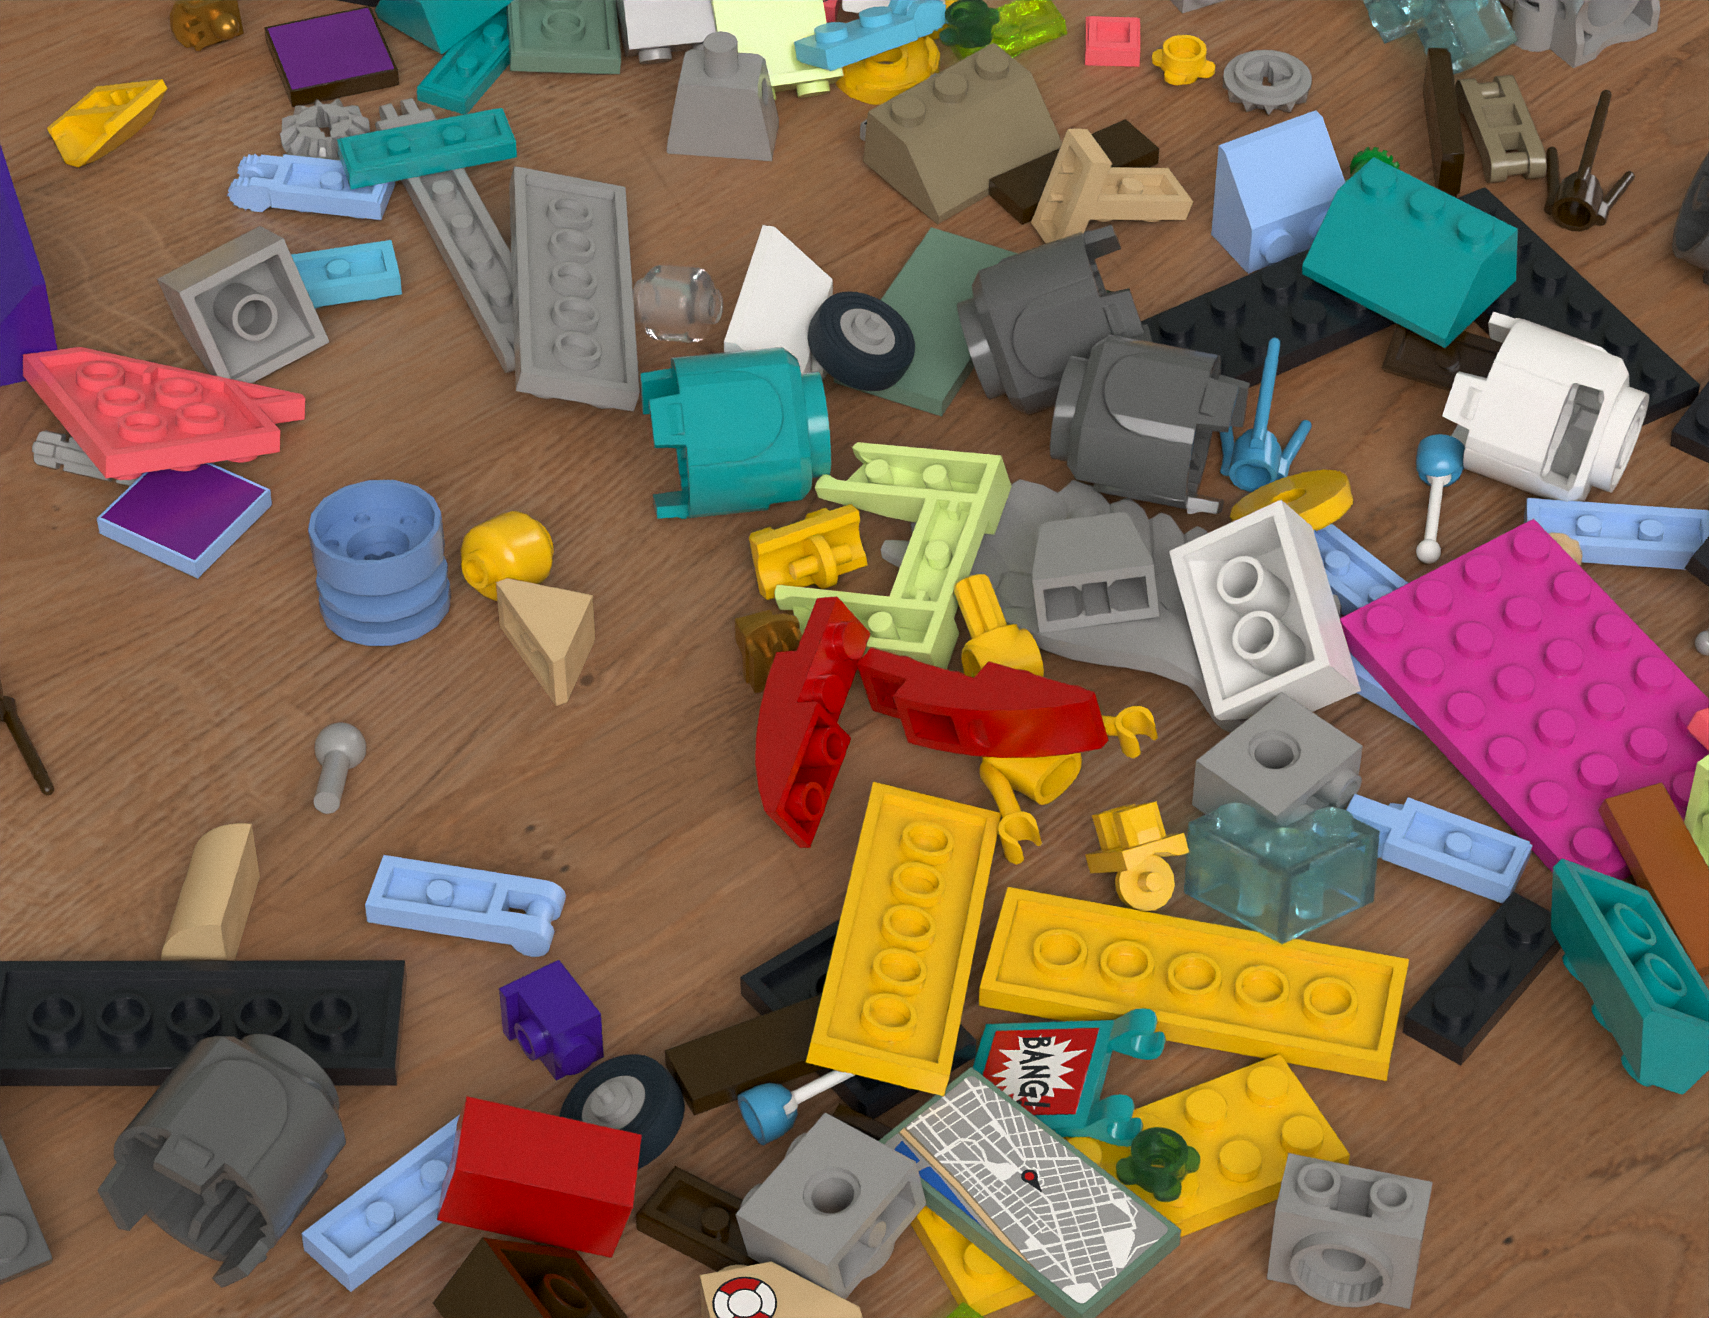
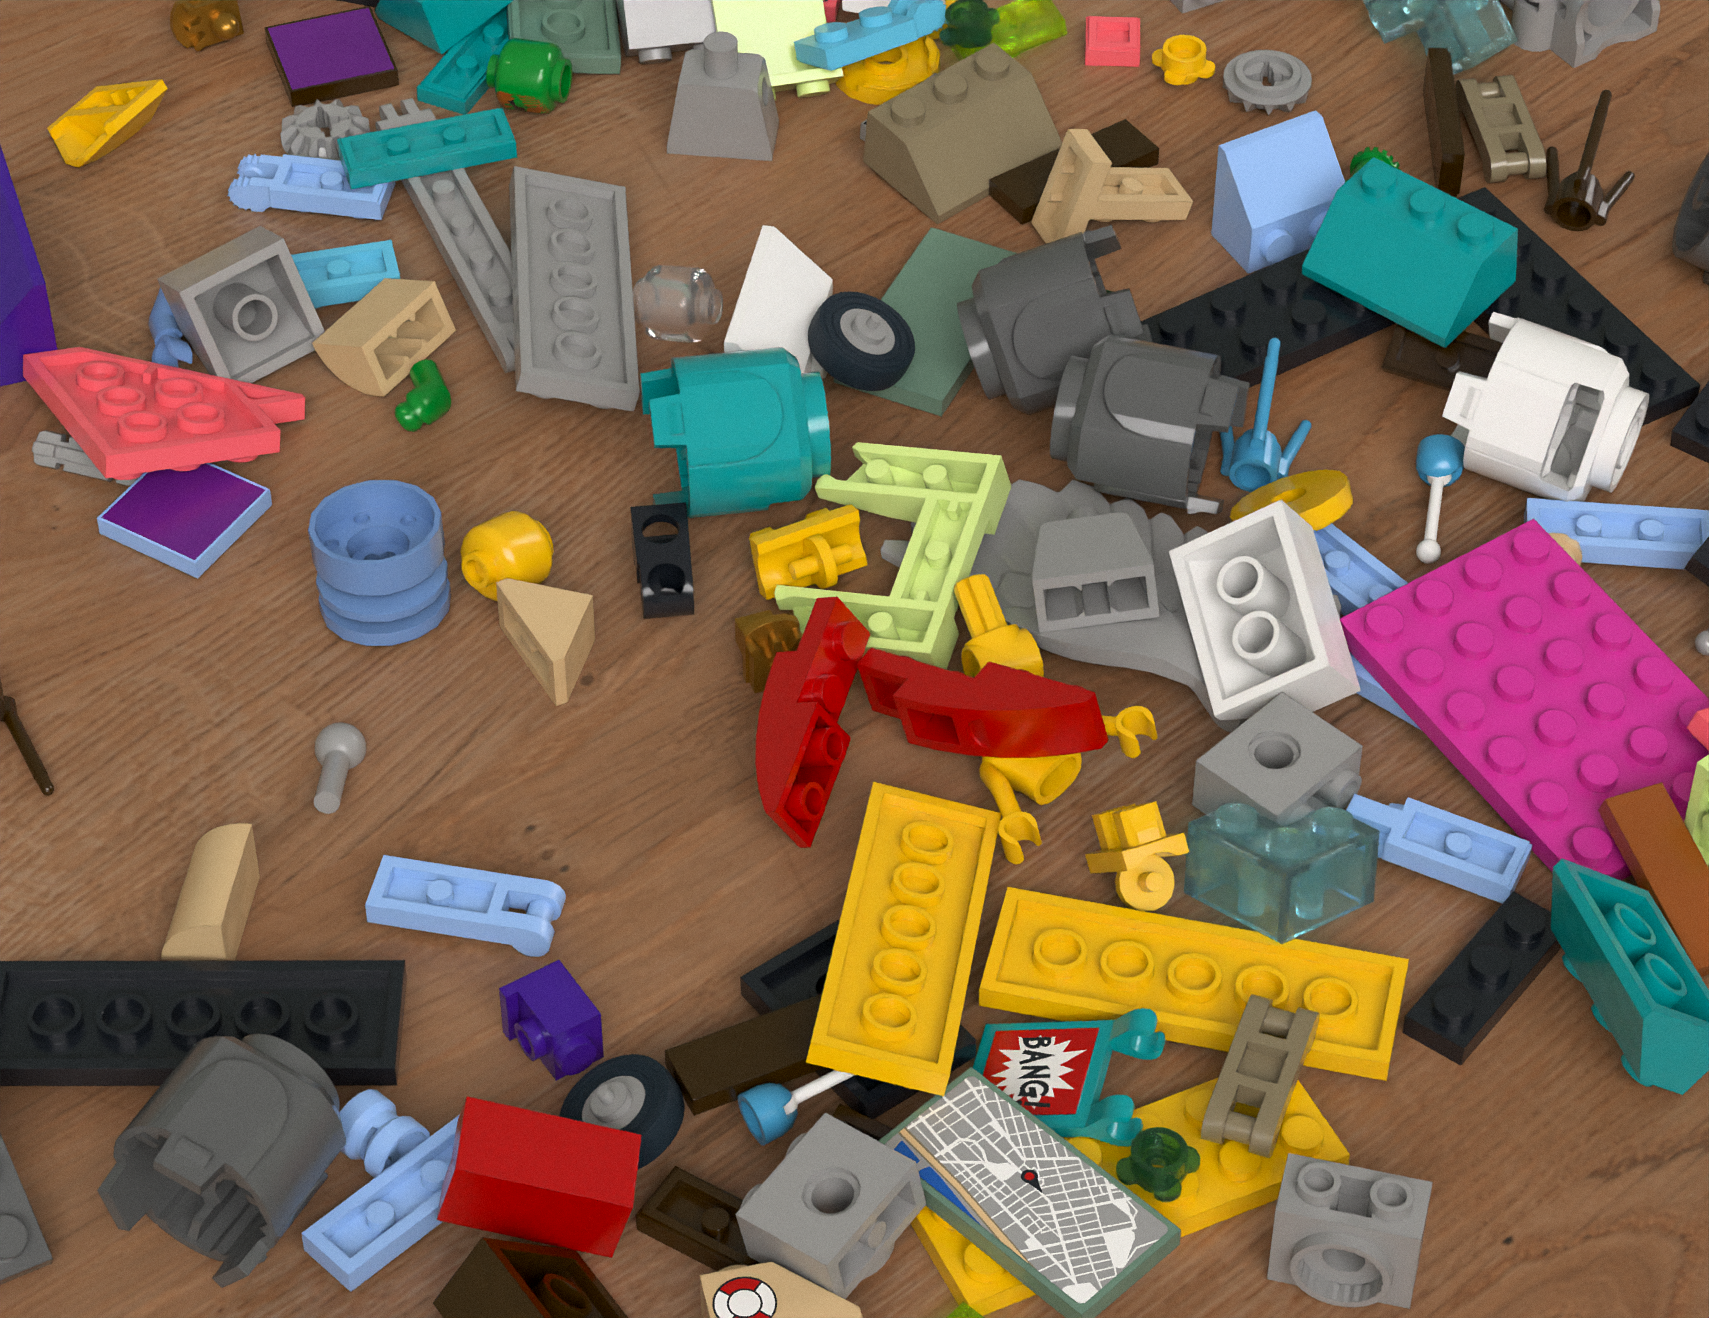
(167, 335): none -> medium blue arm
(377, 1132): none -> light blue wheel
(385, 335): none -> tan brick
(427, 400): none -> green arm
(530, 76): none -> green head
(663, 561): none -> black leg
(1260, 1074): none -> dark tan plate

